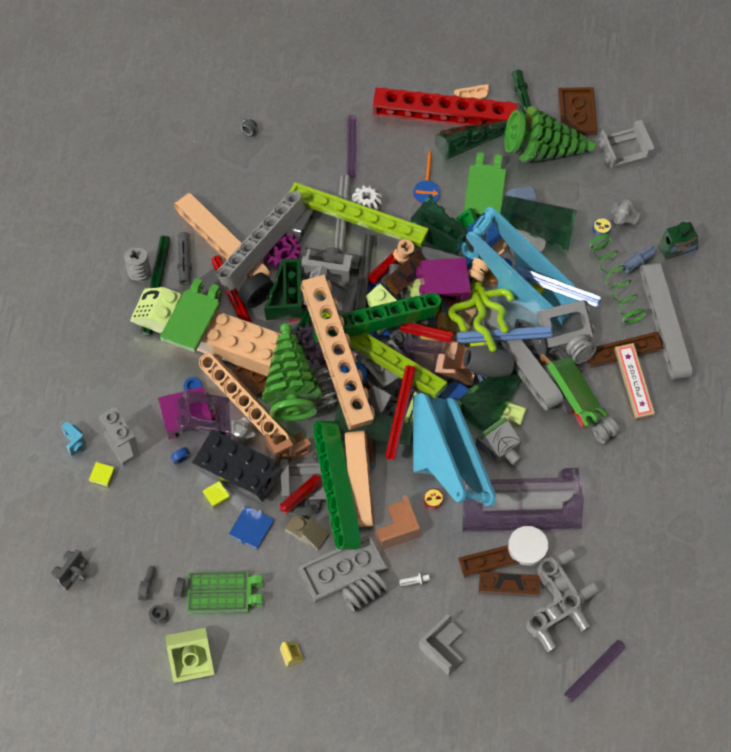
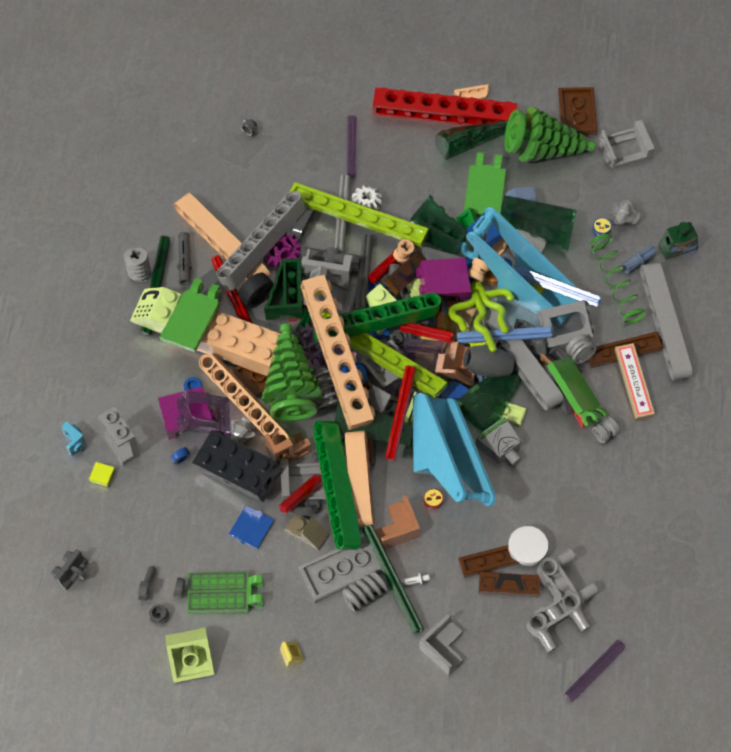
(216, 494): neon yellow tile -> none
(393, 579): none -> dark green axle
(425, 188): blue piece -> none
(521, 89): dark green pin -> none
(528, 502): windscreen -> none

